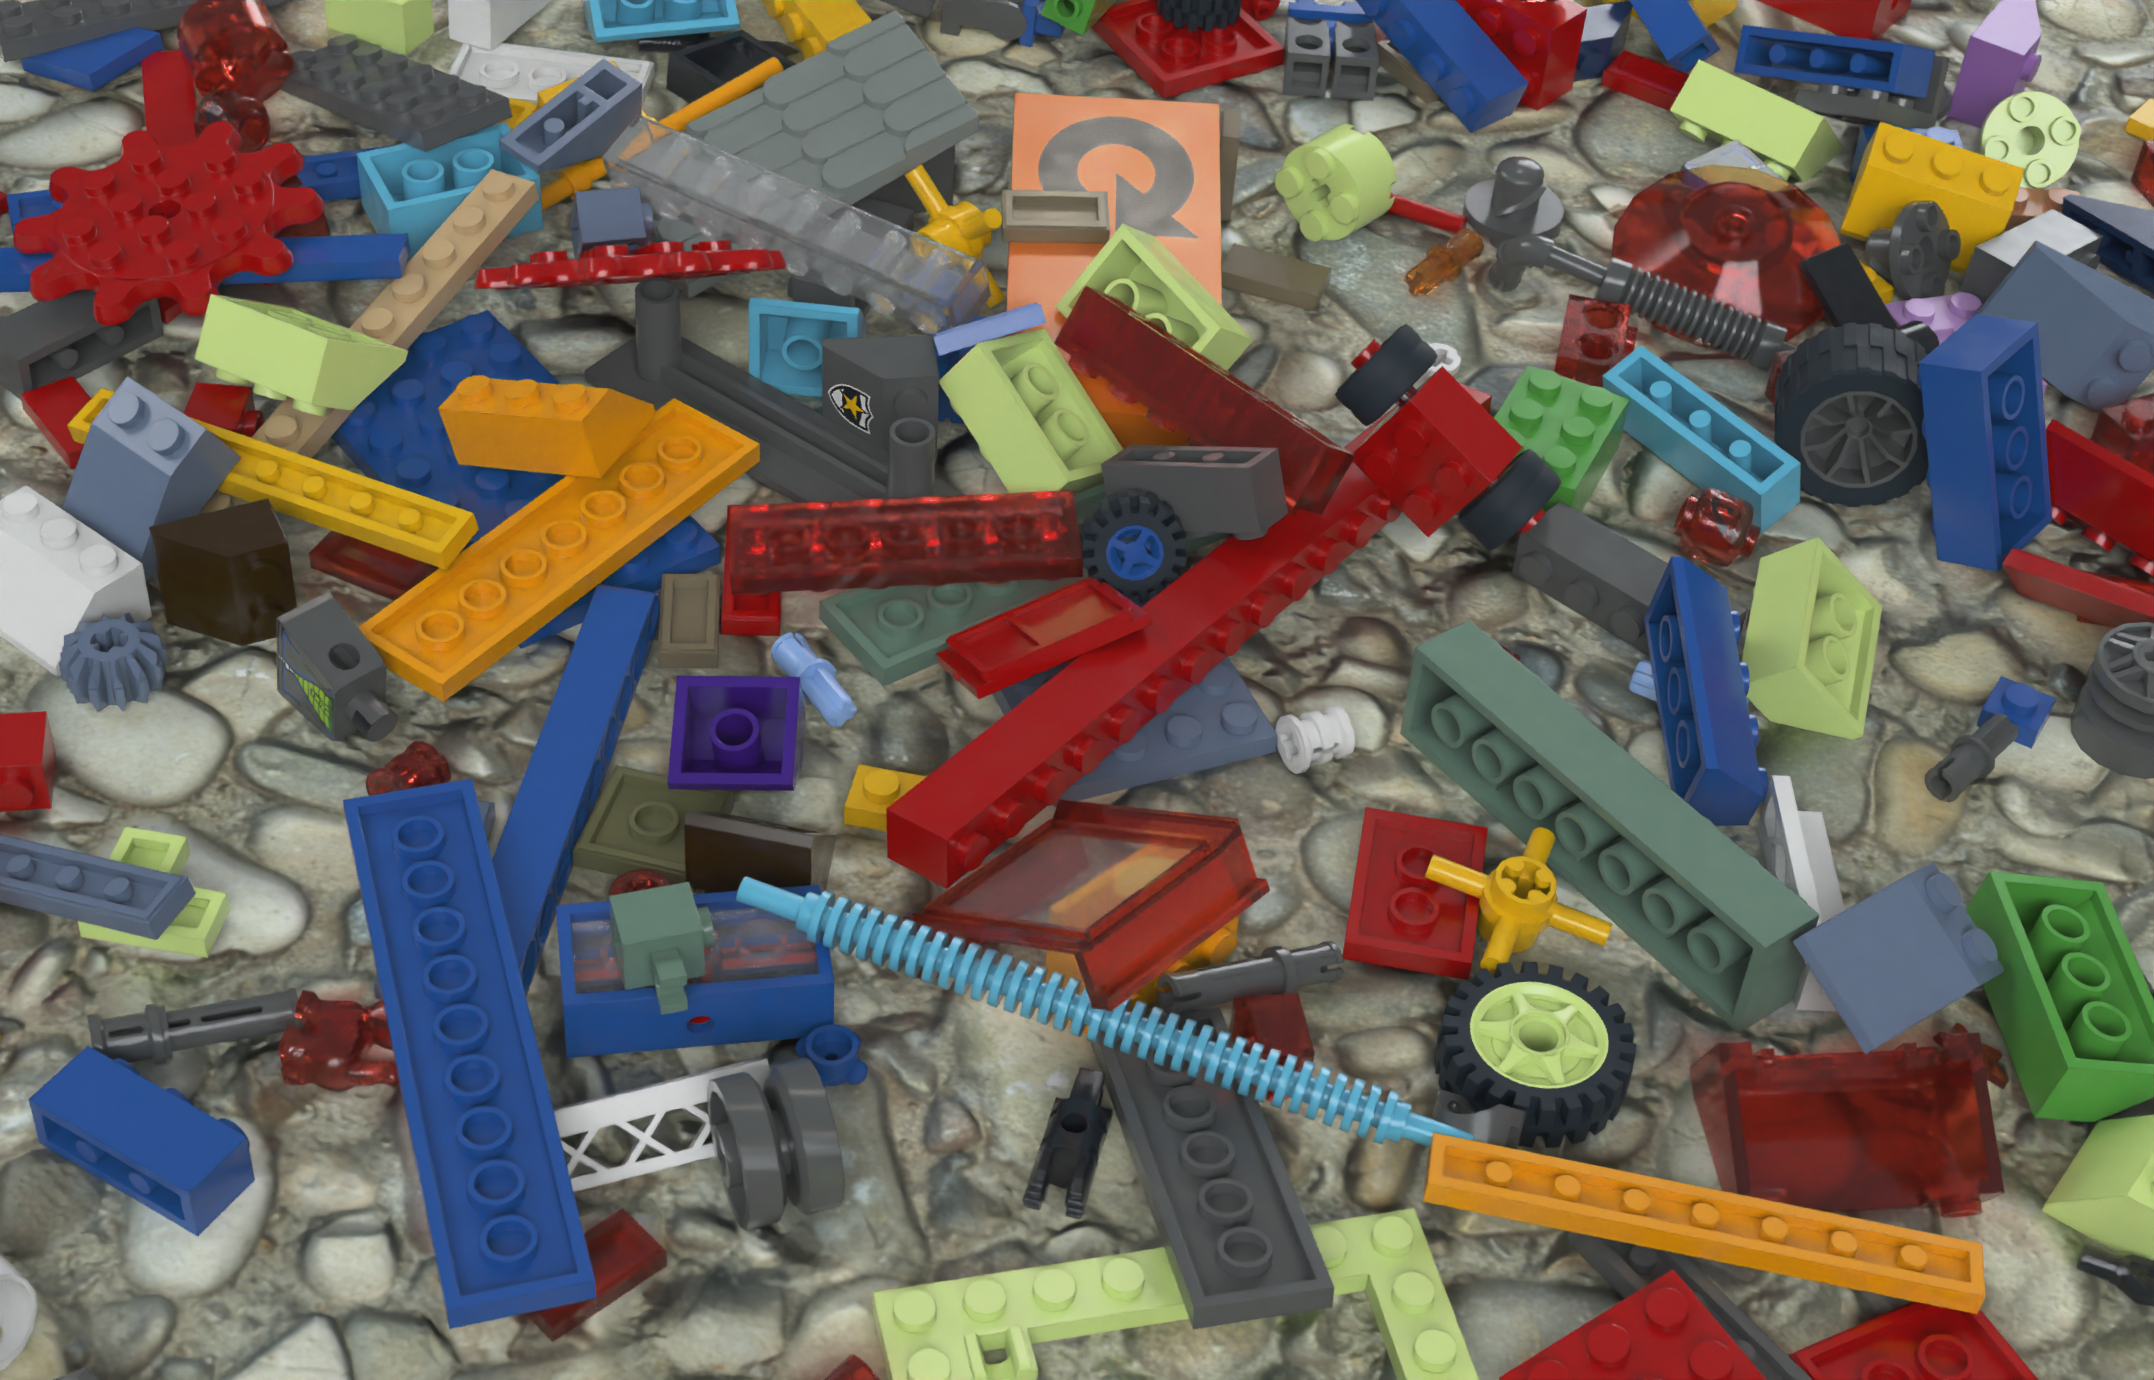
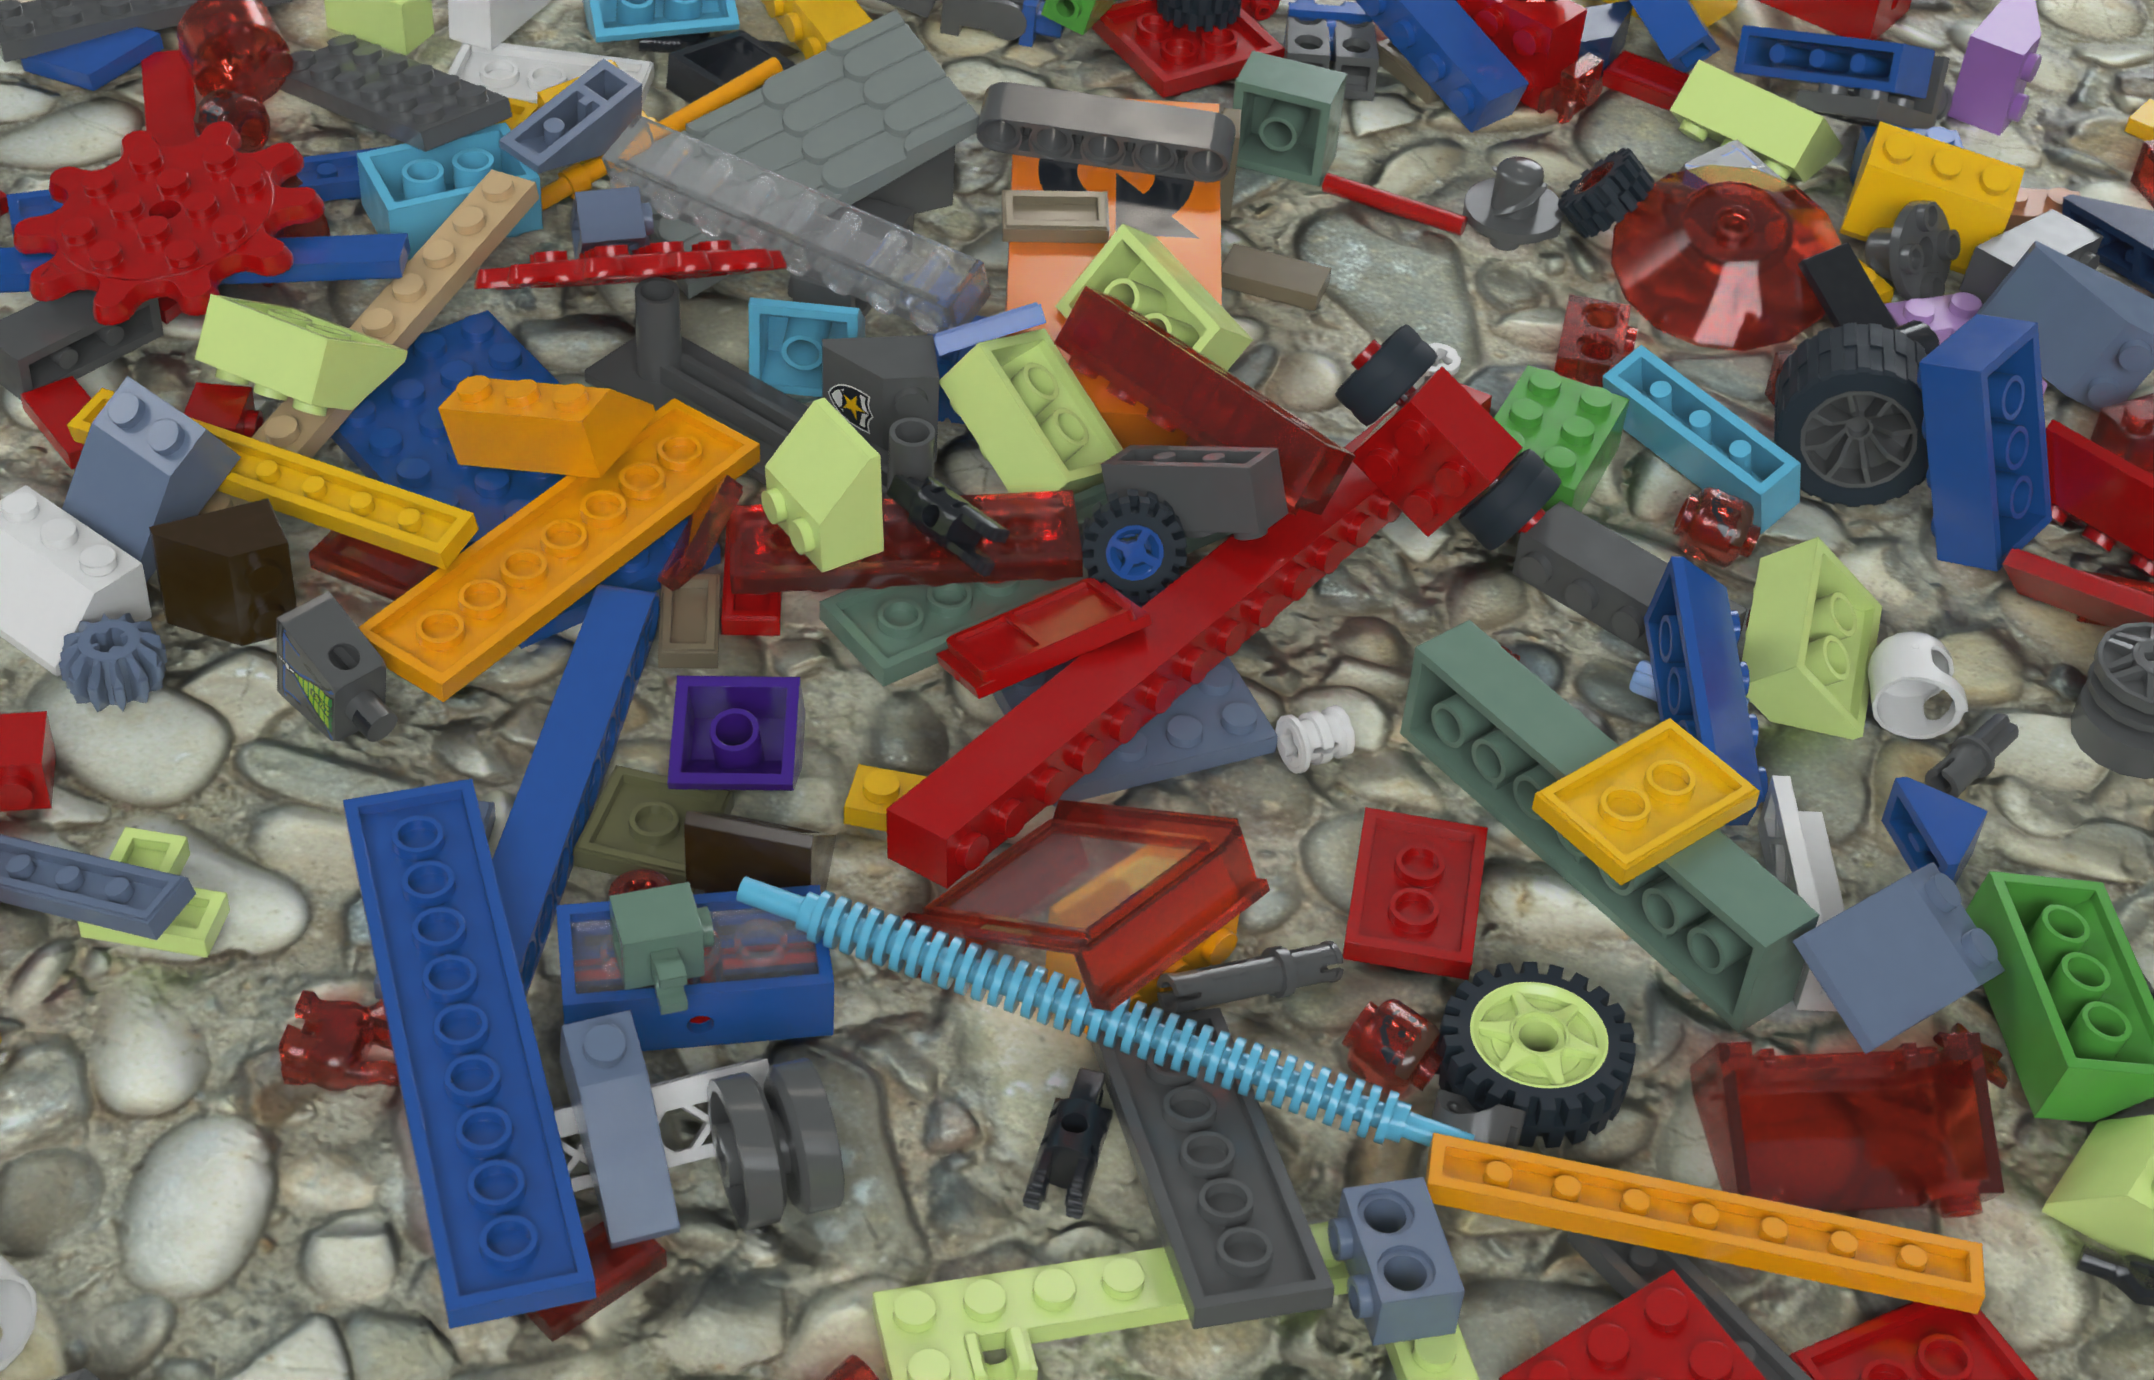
(143, 1139): blue brick -> none
(159, 1033): dark grey pin -> none
(413, 768): clear red bush -> none
(618, 1128): none -> sand blue slope
(701, 534): none -> clear red tile
(816, 677): light blue axle -> none
(826, 489): none -> yellowish green slope
(834, 1055): blue plate -> none
(948, 520): none -> black hinge
(957, 226): yellow bar -> none
(1106, 132): none -> dark grey beam
(1276, 1023): clear red brick -> none
(1288, 117): none -> sand green brick
(1337, 183): yellowish green brick -> none
(1393, 1047): none -> clear red head
(1396, 1261): none -> sand blue brick
(1444, 262): clear orange axle -> none
(1518, 901): yellow bar -> none
(1577, 88): none -> clear red plate
(1606, 193): none -> black wheel
(1645, 801): none -> yellow tile
(1648, 297): dark grey piece -> none
(1907, 673): none -> white helmet
(1932, 826): none -> blue slope
(2024, 707): blue plate -> none
(2033, 134): yellowish green plate -> none

